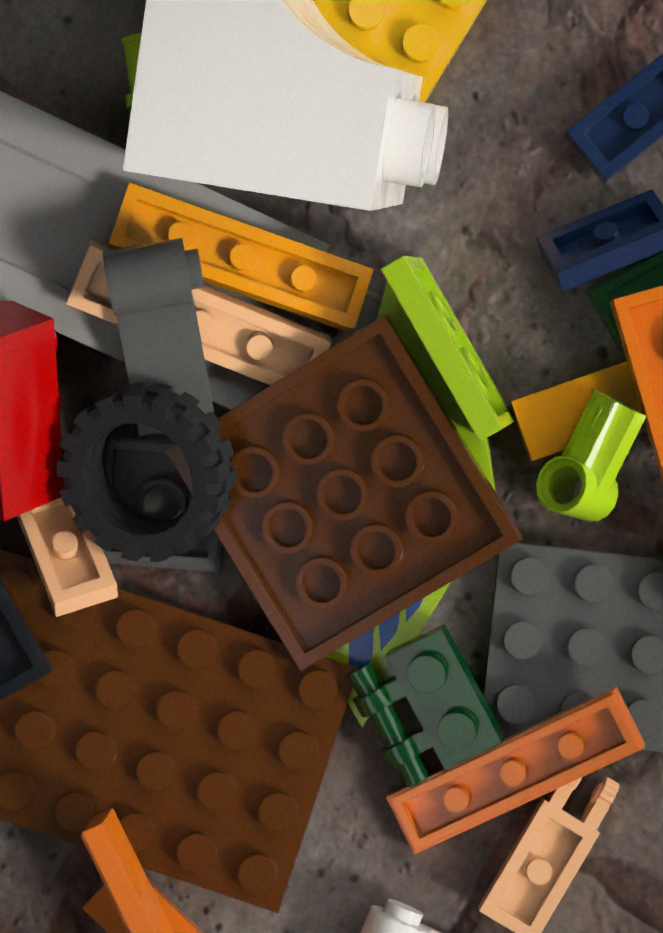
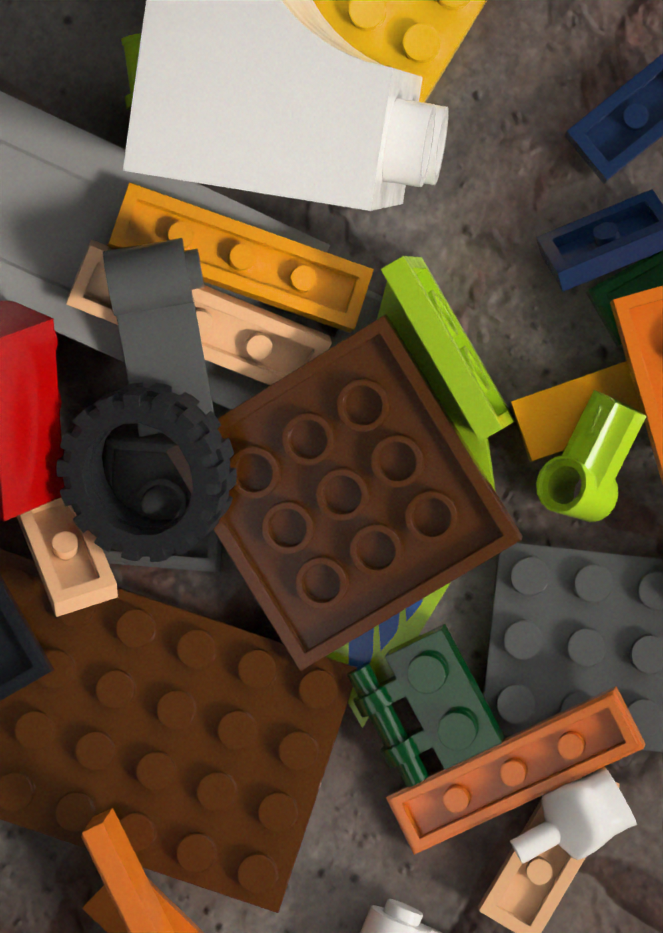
(578, 818): none -> white piece

